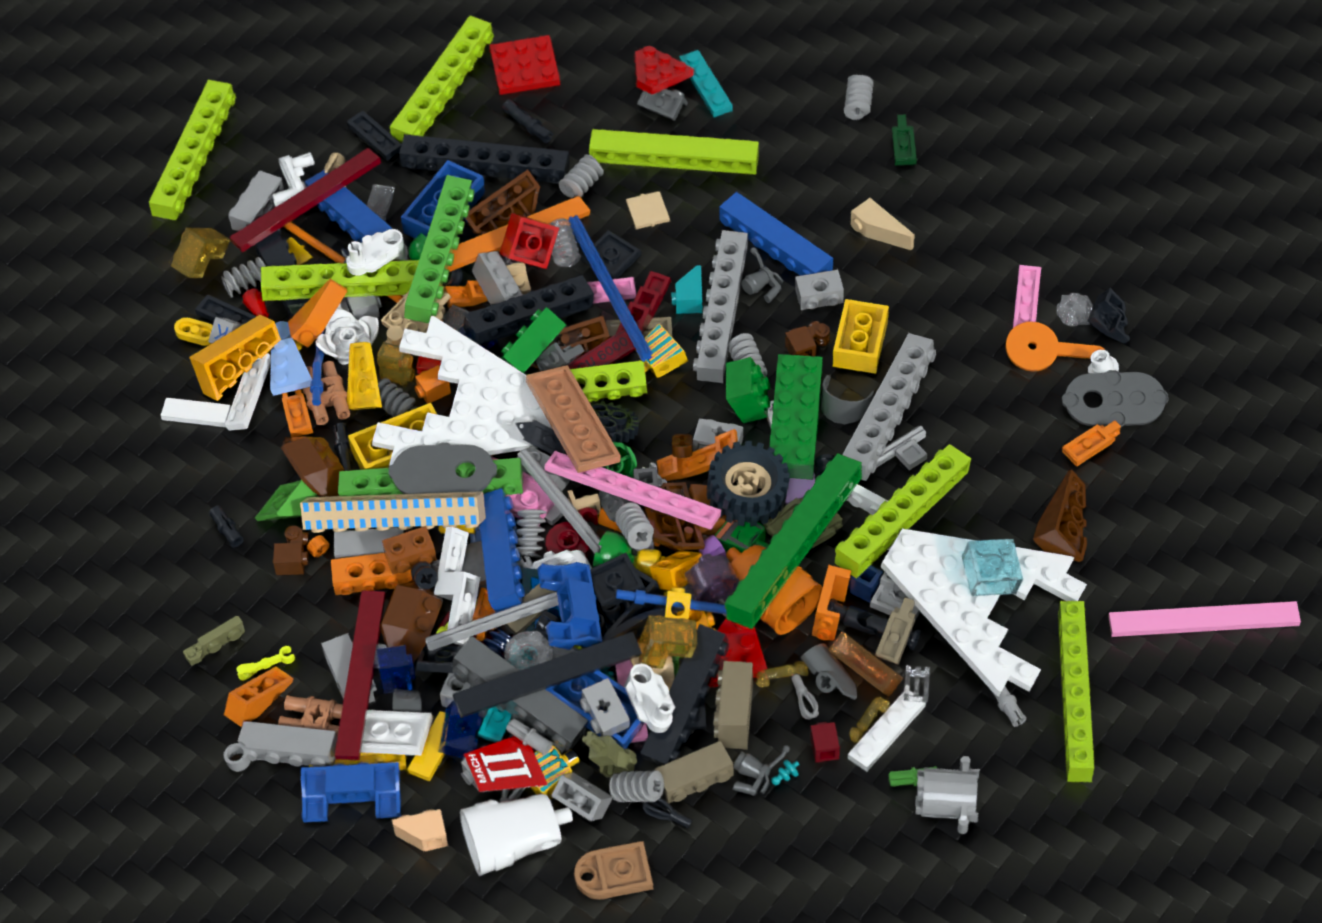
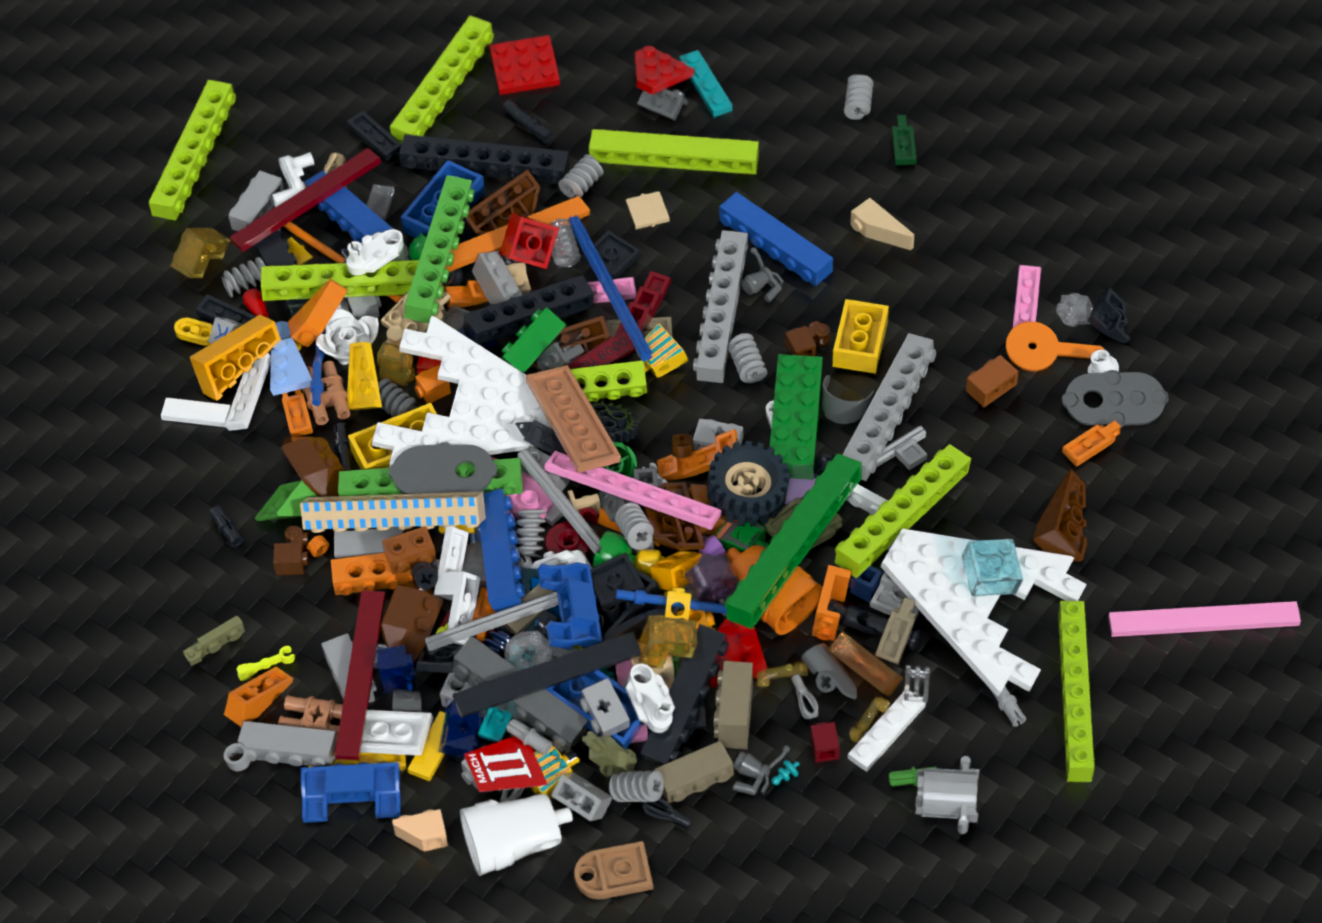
(688, 293): teal slope -> none
(747, 390): green brick -> none
(819, 289): light grey brick -> none
(991, 380): none -> dark orange brick

